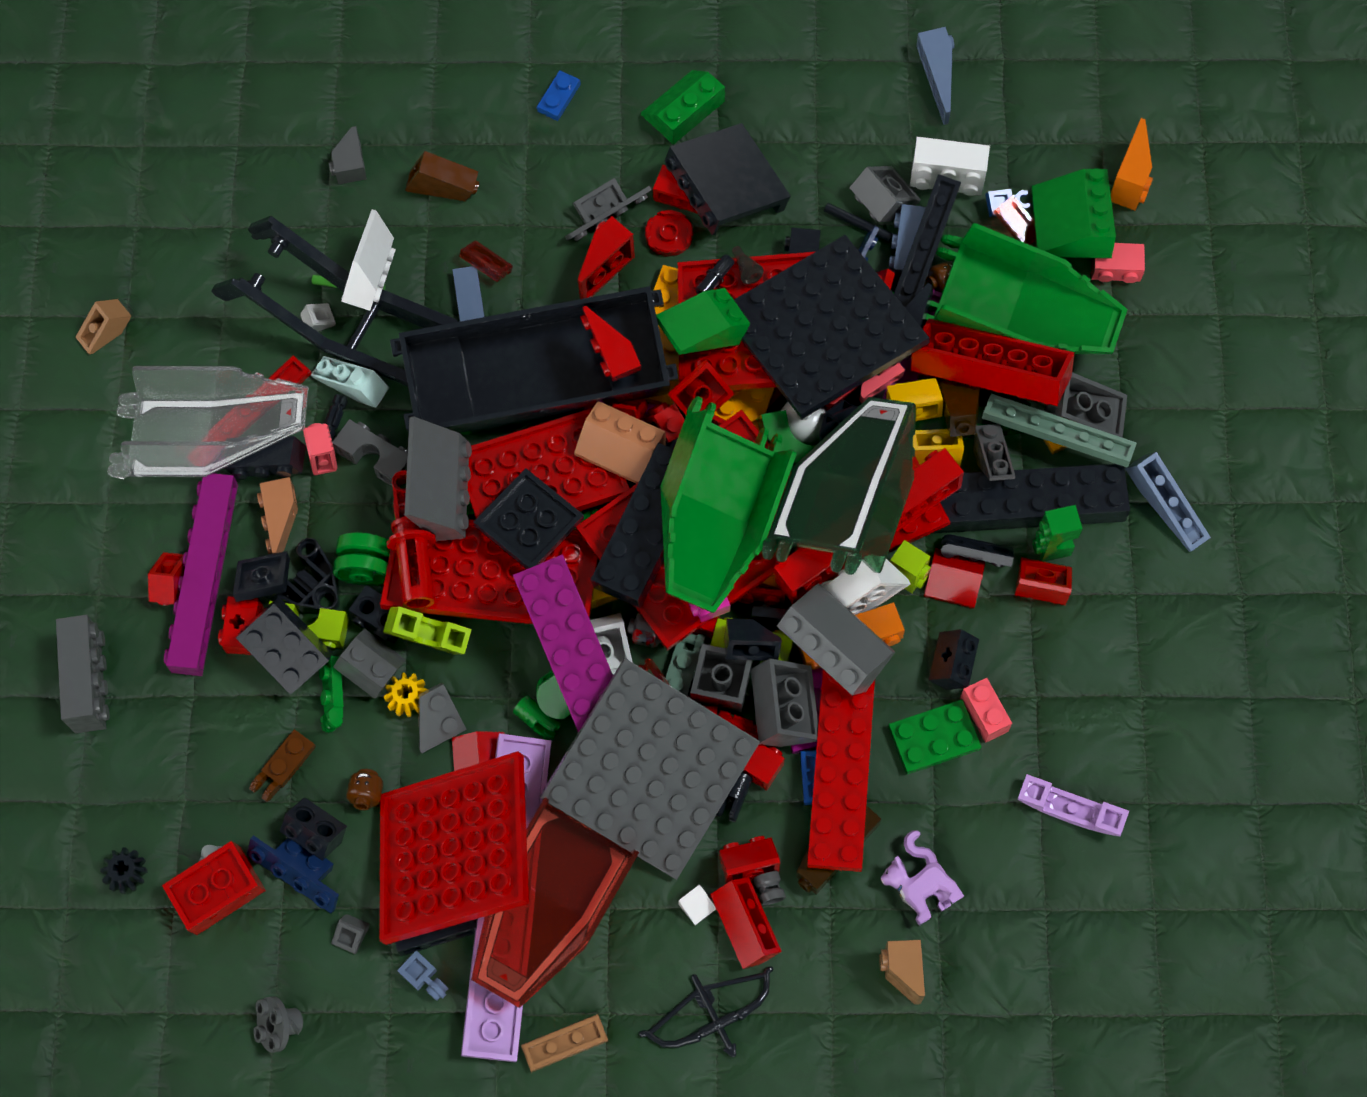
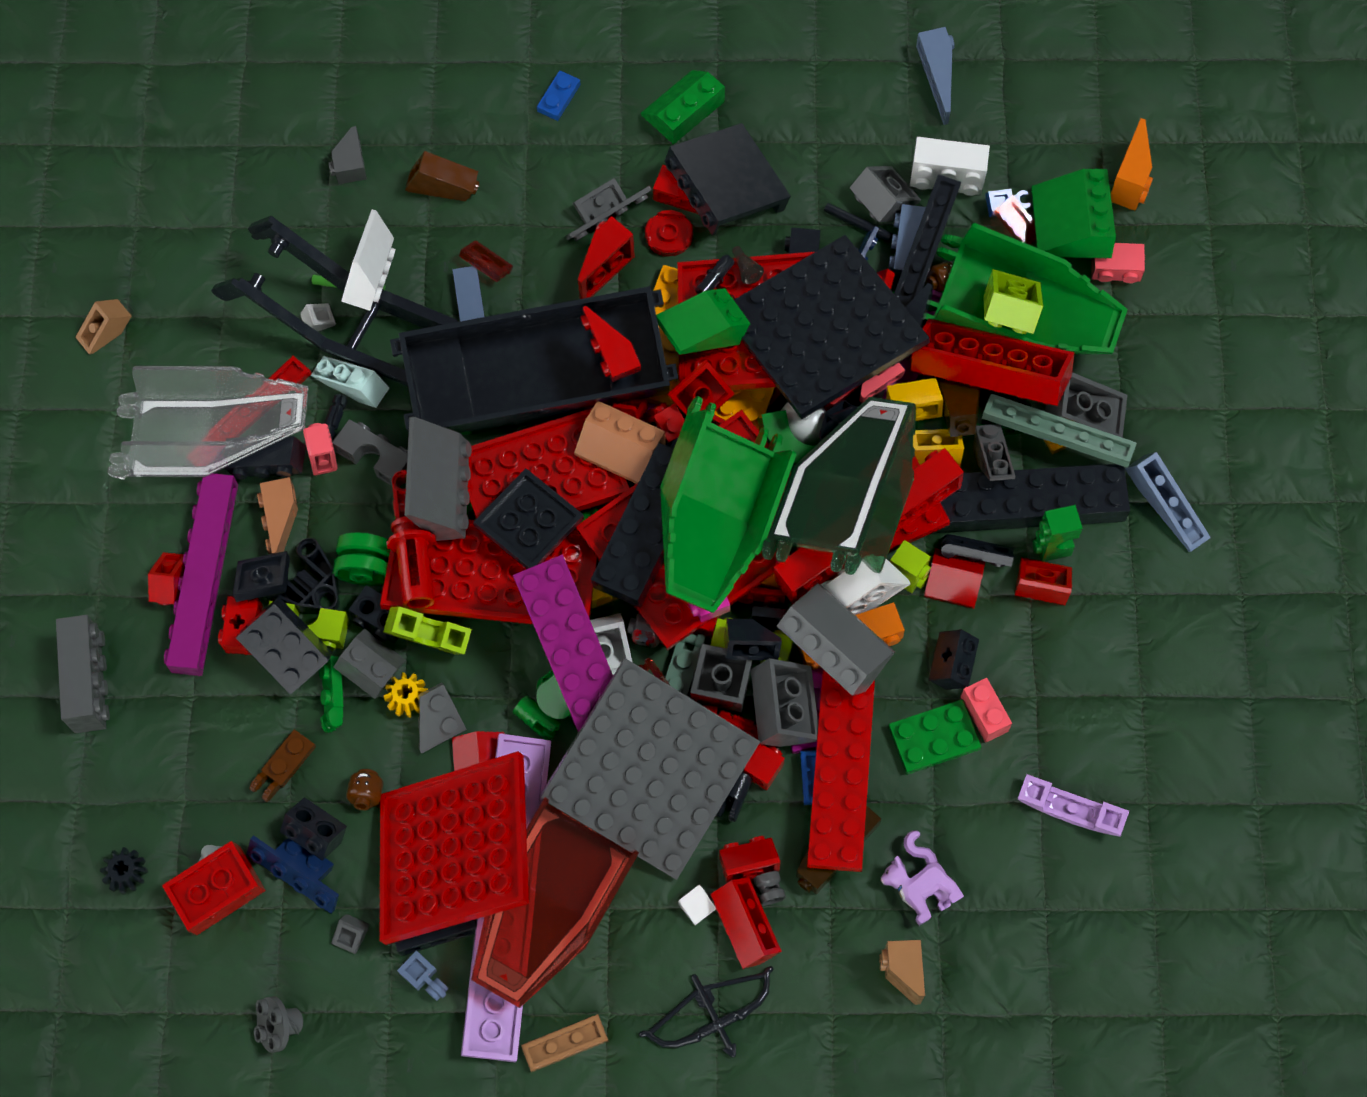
(1012, 302): none -> lime brick

